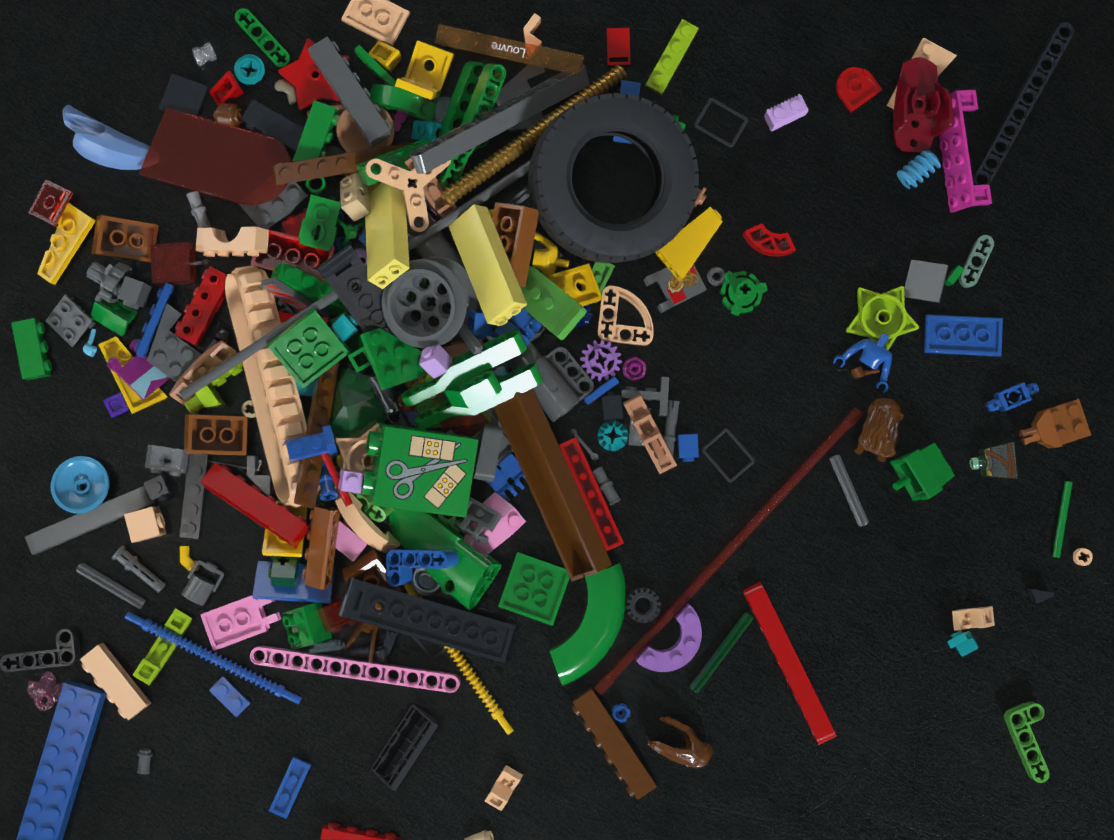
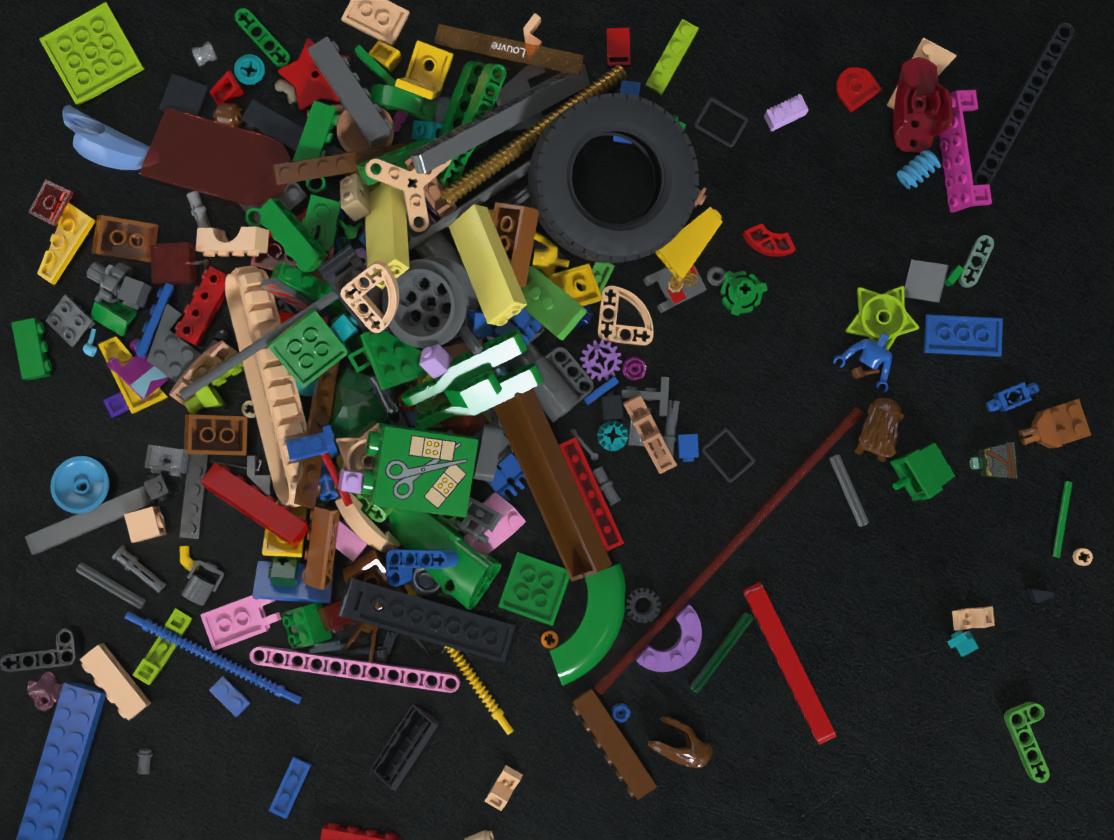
(91, 54): none -> lime plate
(289, 233): none -> green hinge
(360, 297): none -> light nougat beam
(544, 642): none -> orange bush

